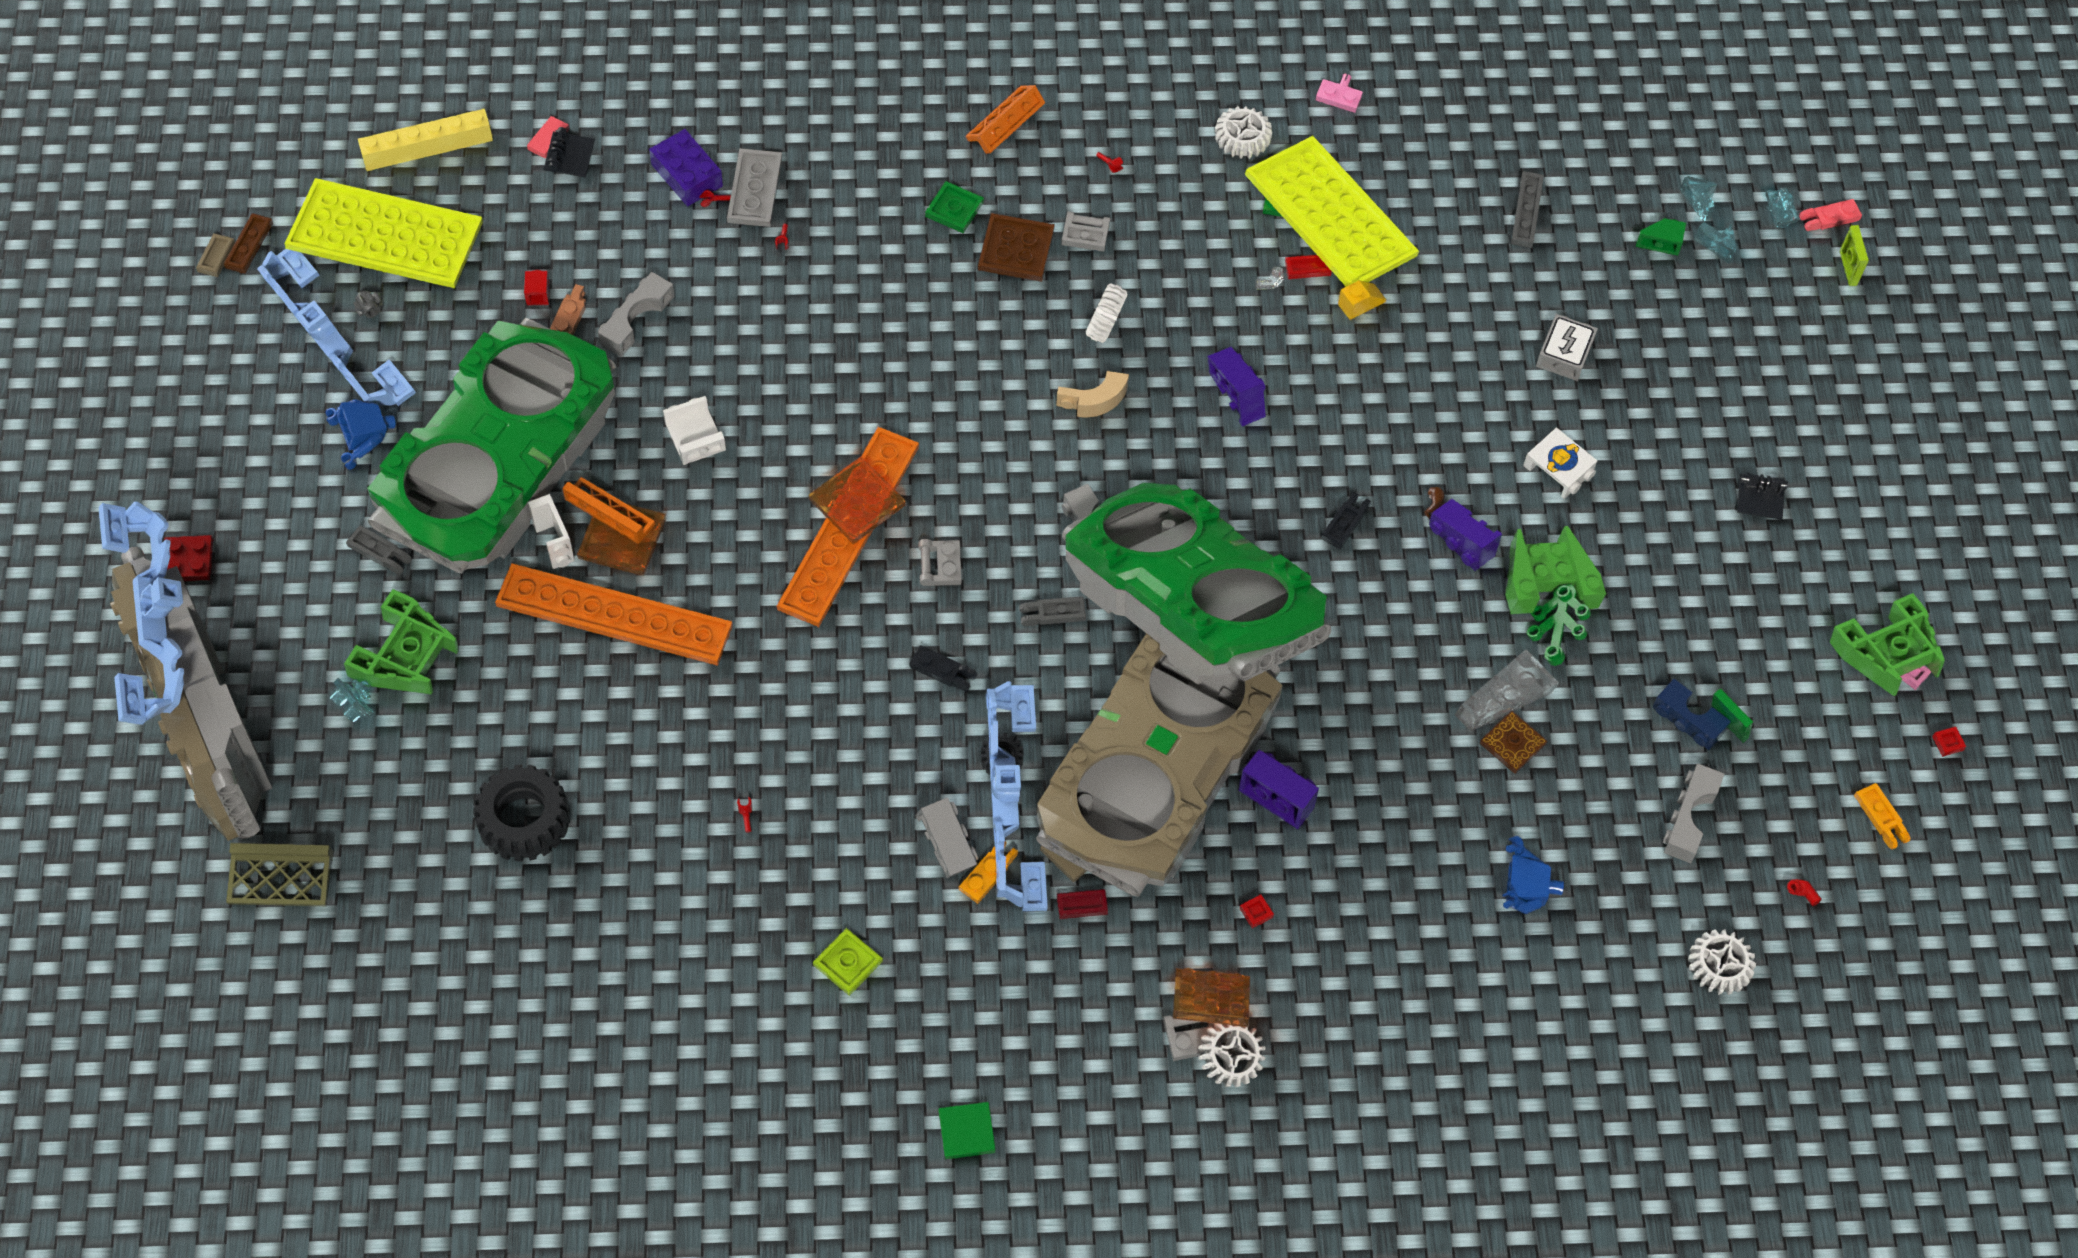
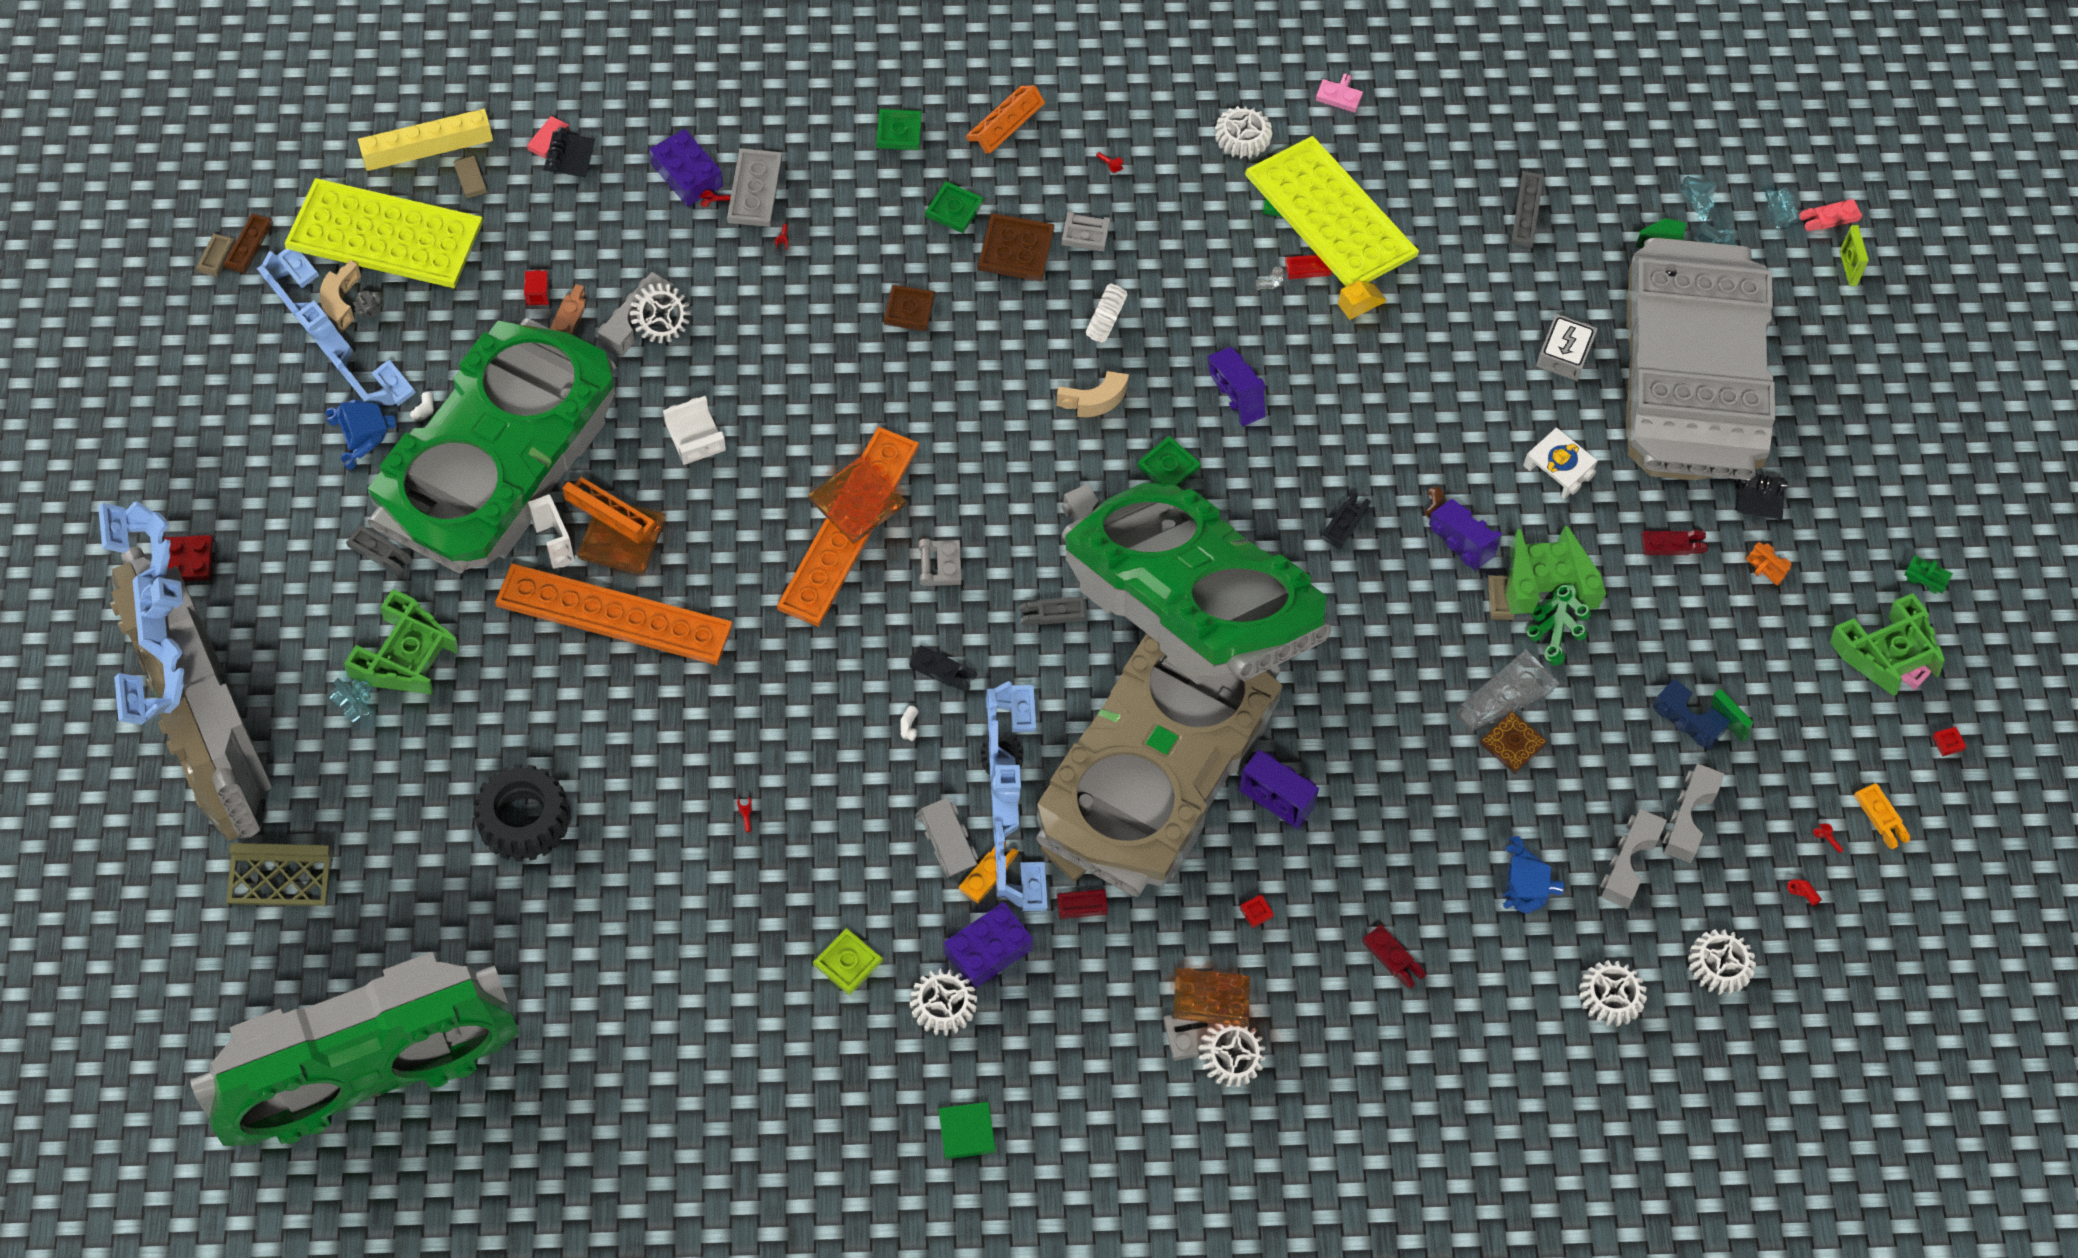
(306, 1064): none -> piece
(332, 294): none -> tan arch
(423, 410): none -> white arm
(470, 177): none -> dark tan tile
(675, 301): none -> white gear
(899, 129): none -> green plate
(906, 723): none -> white arm
(909, 308): none -> reddish brown plate
(925, 1011): none -> white gear
(988, 945): none -> dark purple brick
(1169, 463): none -> green plate
(1392, 955): none -> dark red hinge
(1497, 599): none -> dark tan tile
(1601, 977): none -> white gear
(1623, 882): none -> light grey arch
(1673, 542): none -> dark red hinge
(1698, 360): none -> light grey piece
(1768, 563): none -> orange hips
(1826, 832): none -> red hand
(1928, 574): none -> green hips

